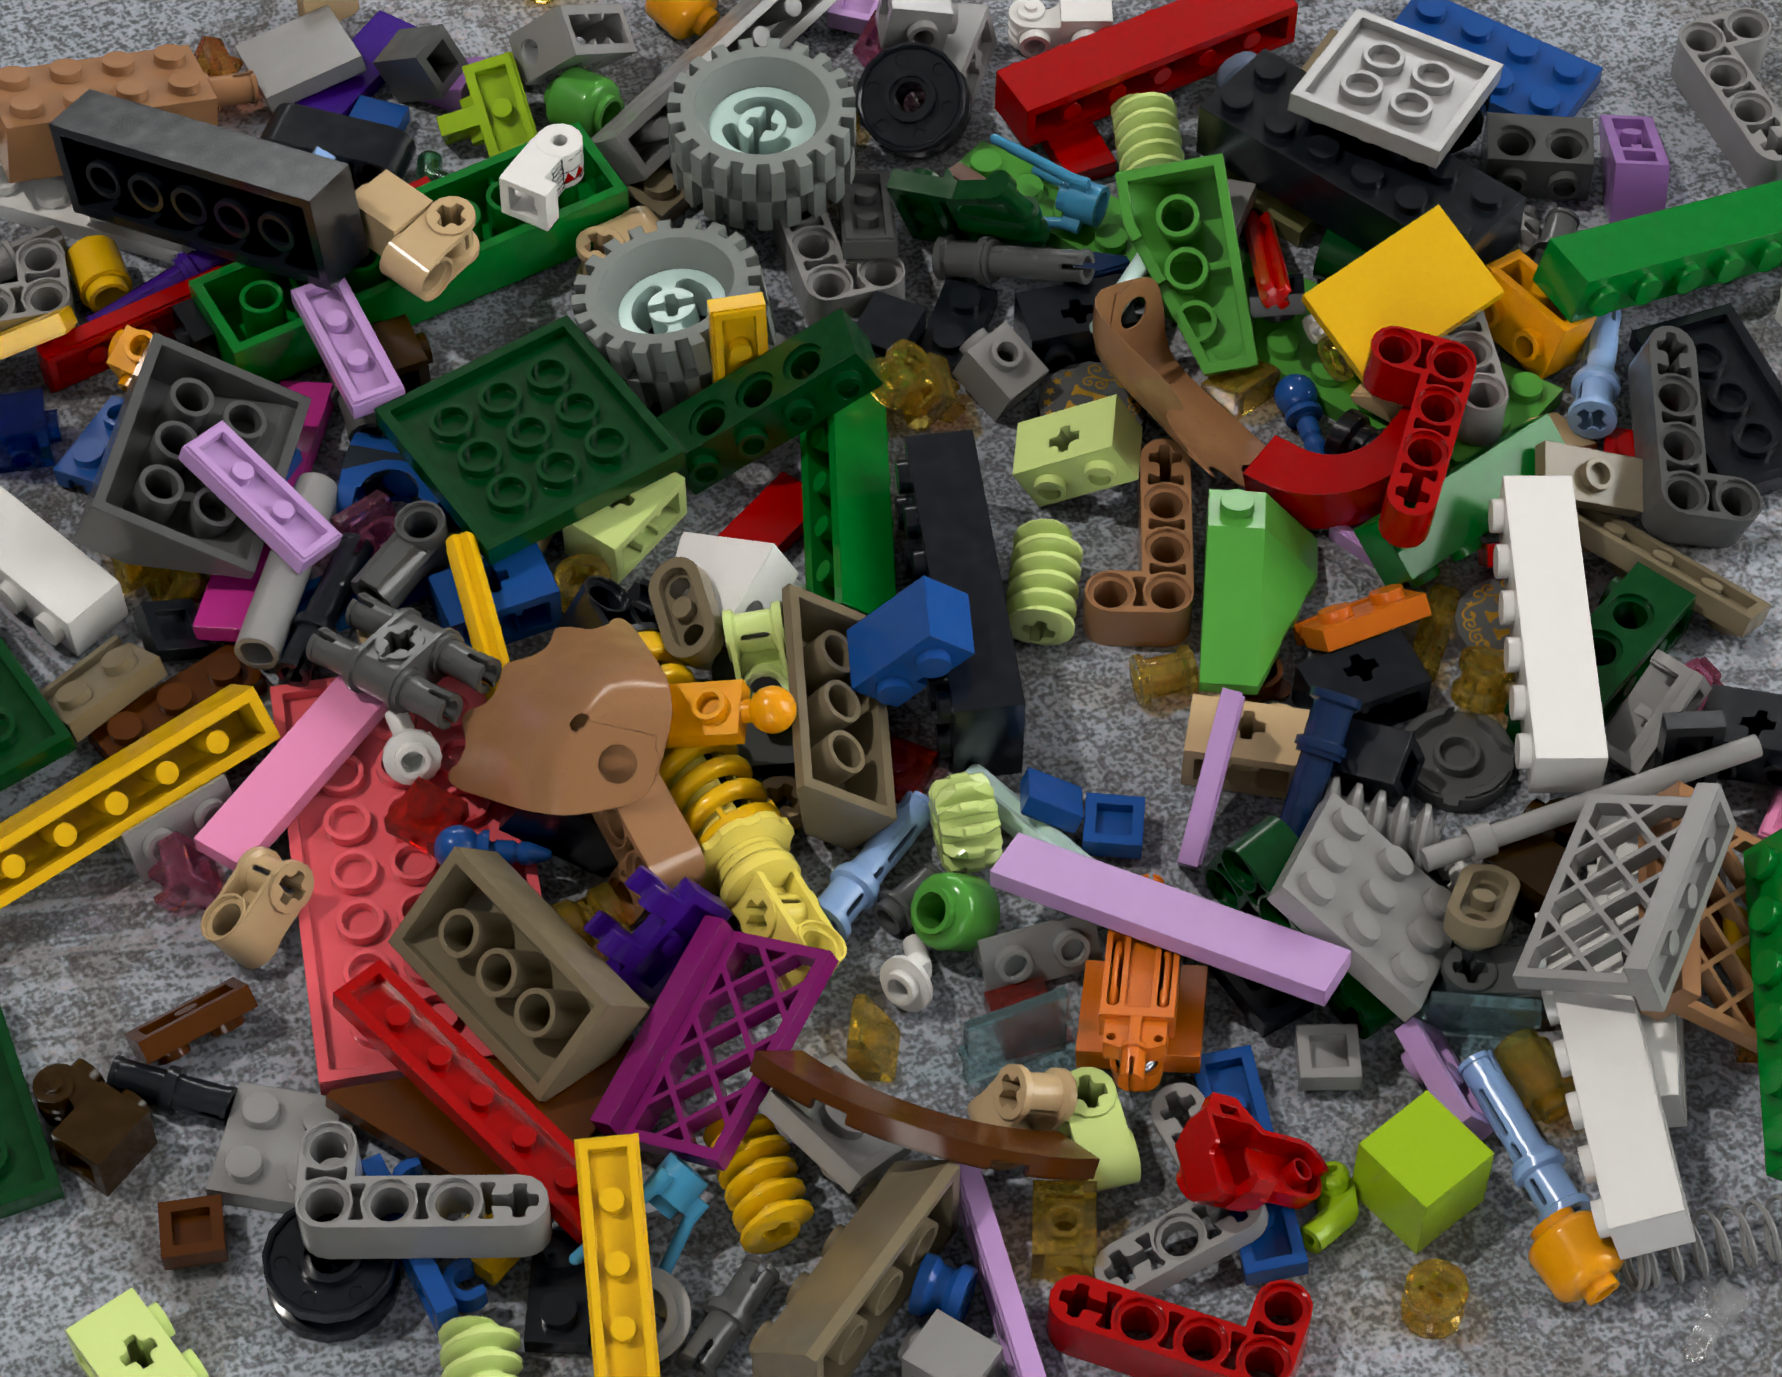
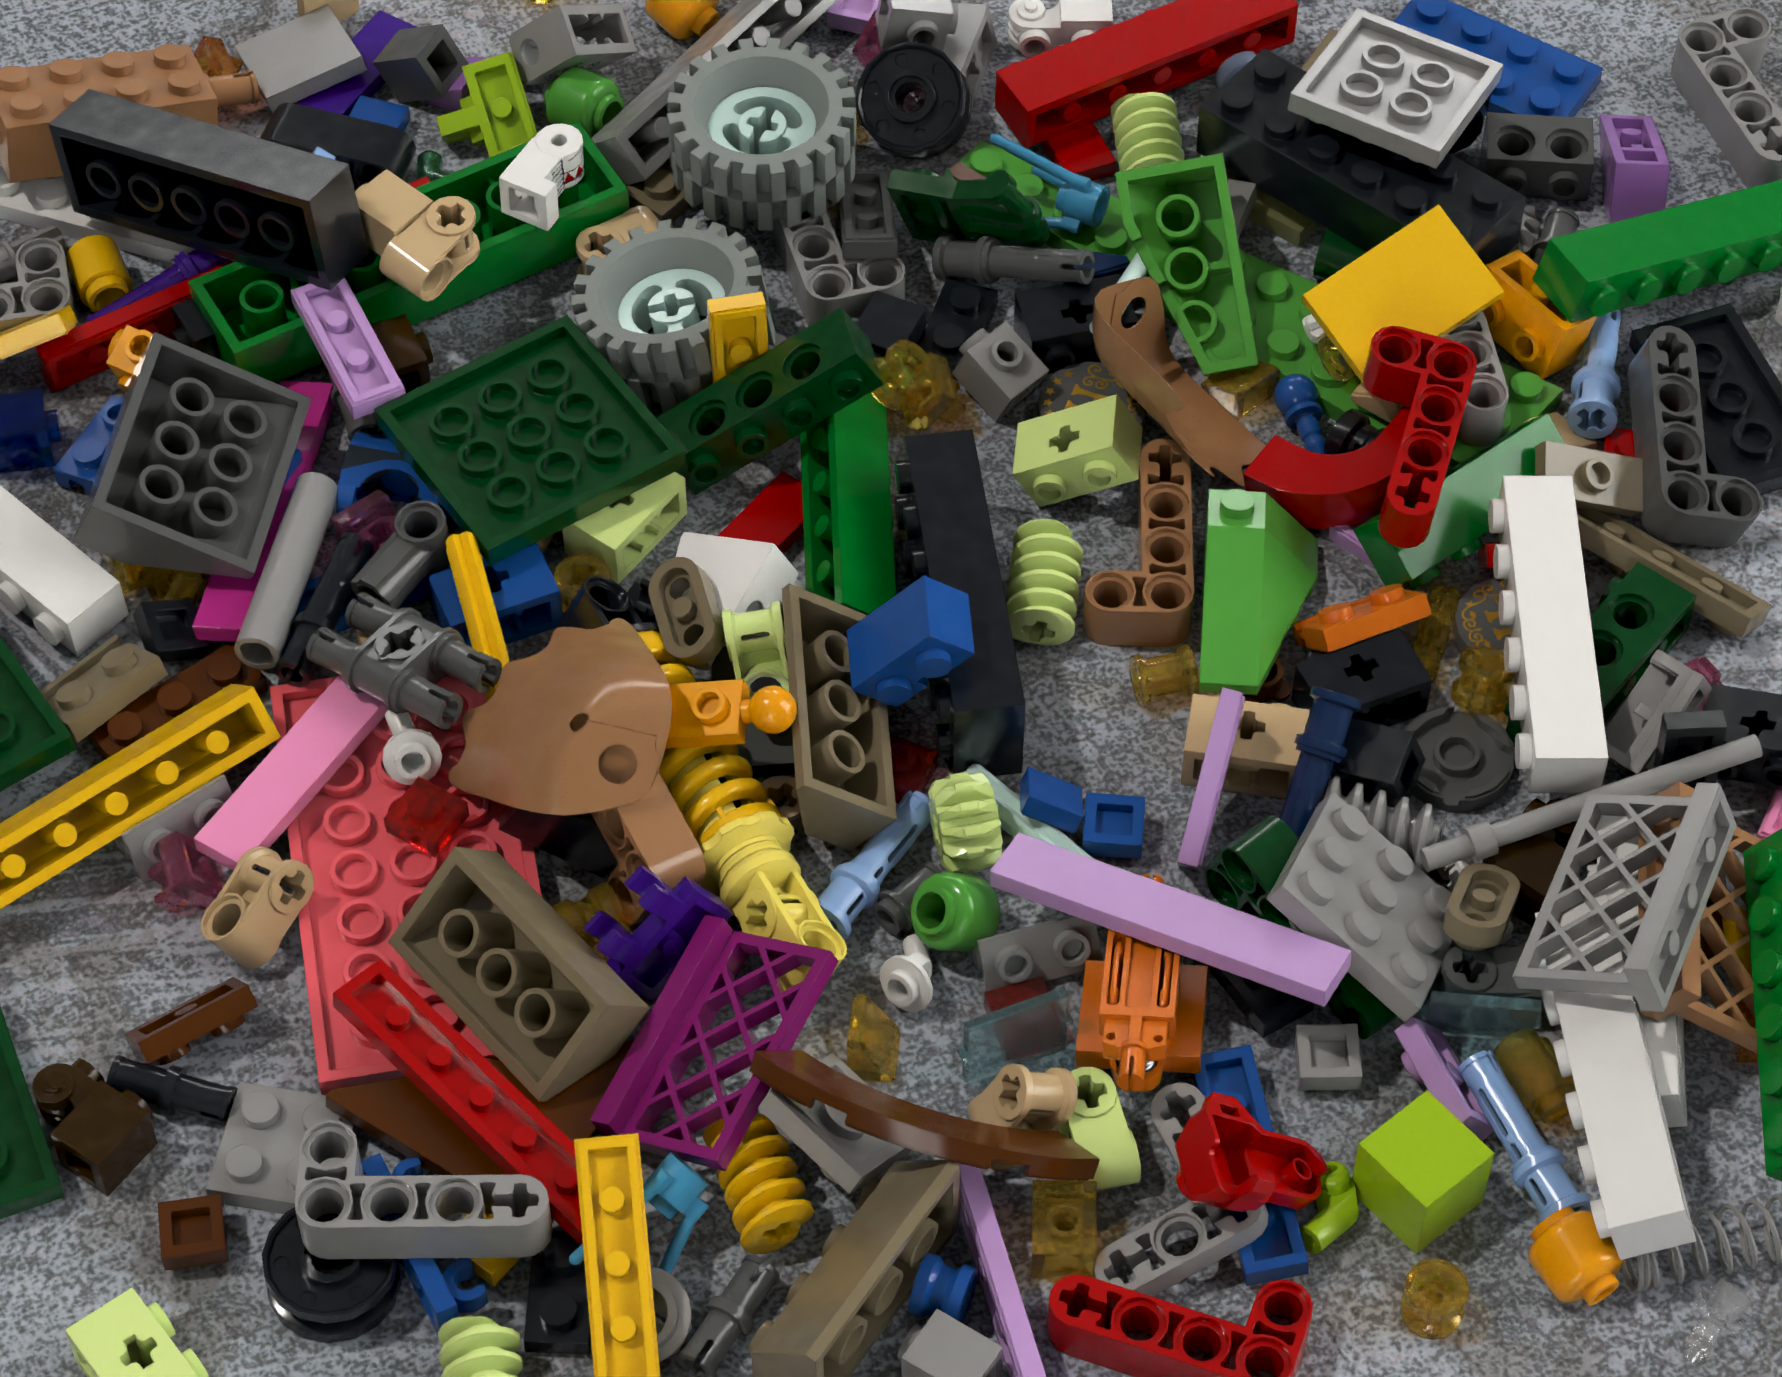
(260, 497): lavender tile -> none
(462, 836): blue bar -> none
(1267, 260): red axle -> none
(1274, 314): black plate -> none

